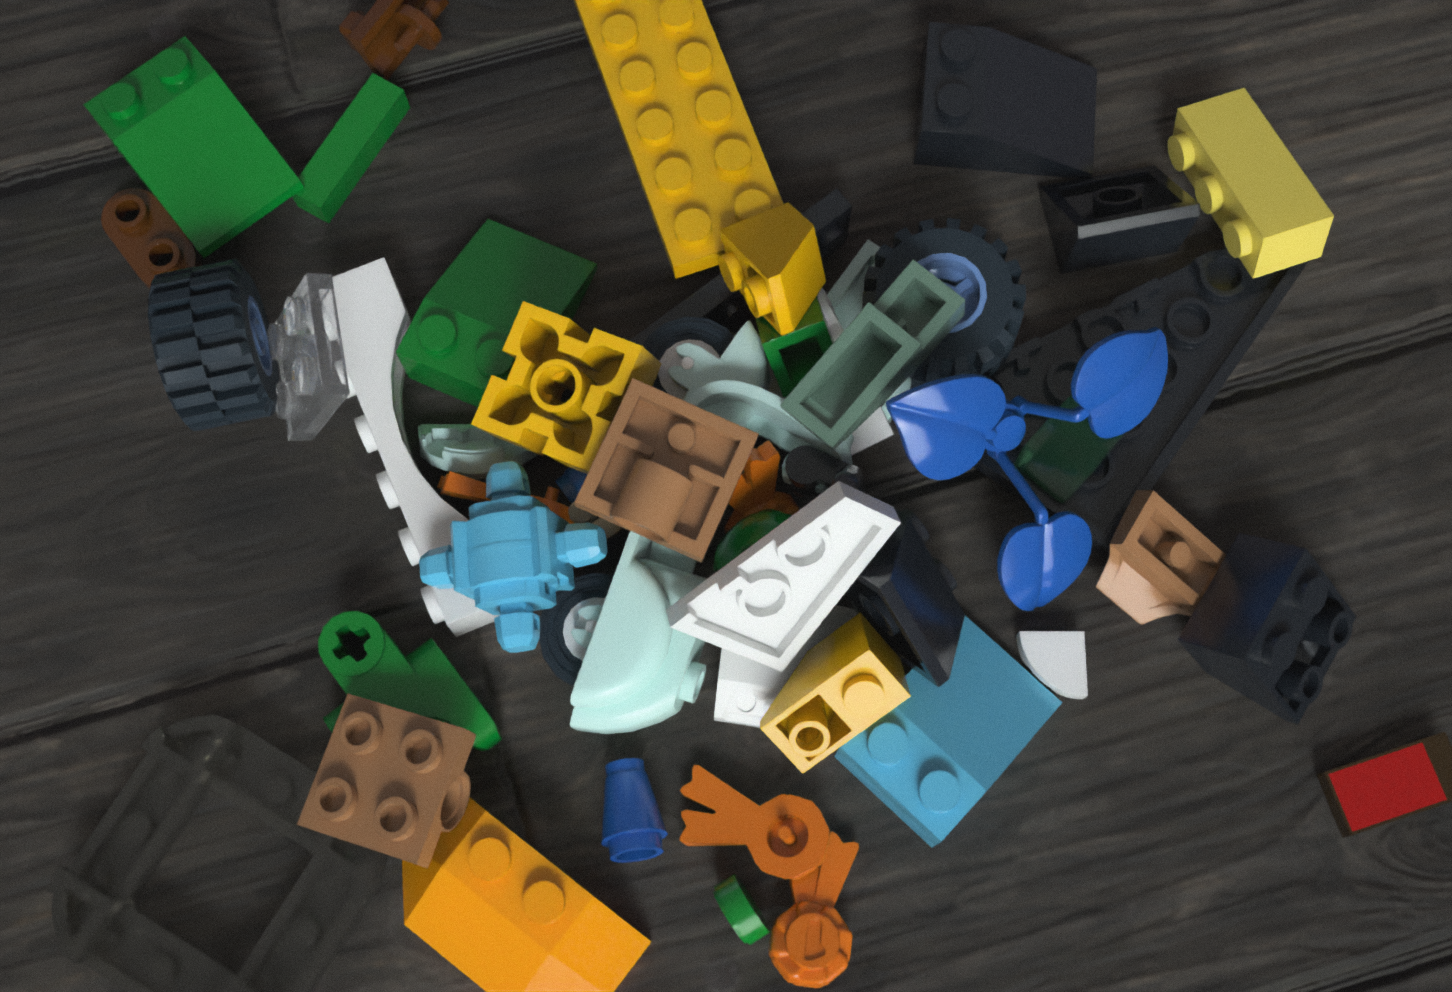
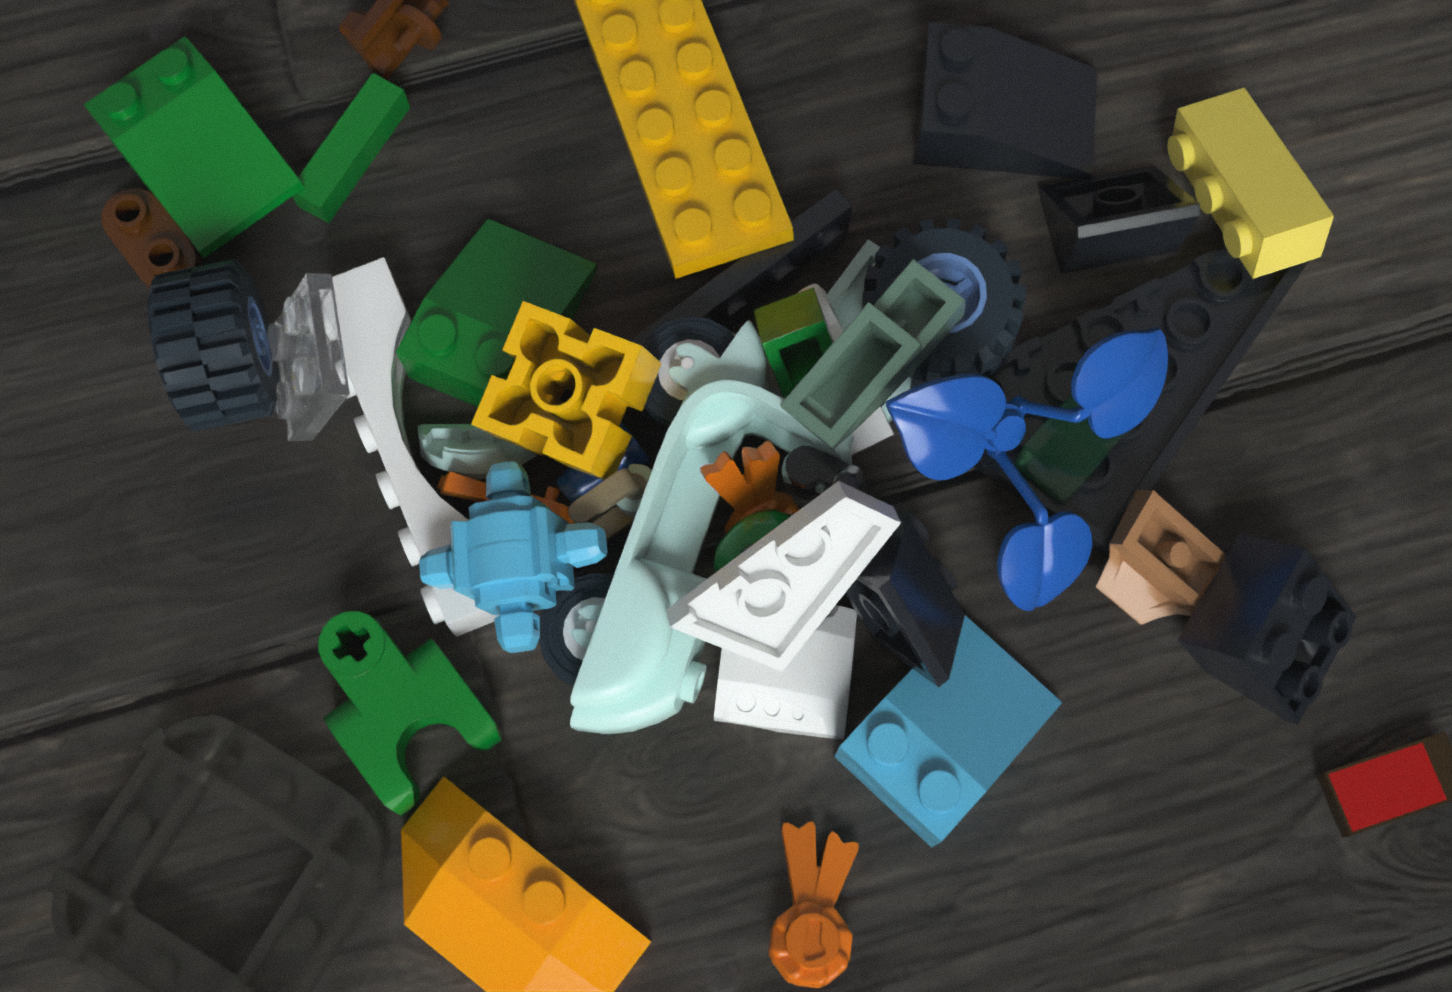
(390, 781): medium nougat plate -> none
(630, 813): blue cone -> none
(666, 470): medium nougat plate -> none
(741, 910): green tile -> none
(773, 265): yellow slope -> none
(782, 834): orange piece -> none
(835, 694): yellow slope -> none
(1056, 660): white tile -> none

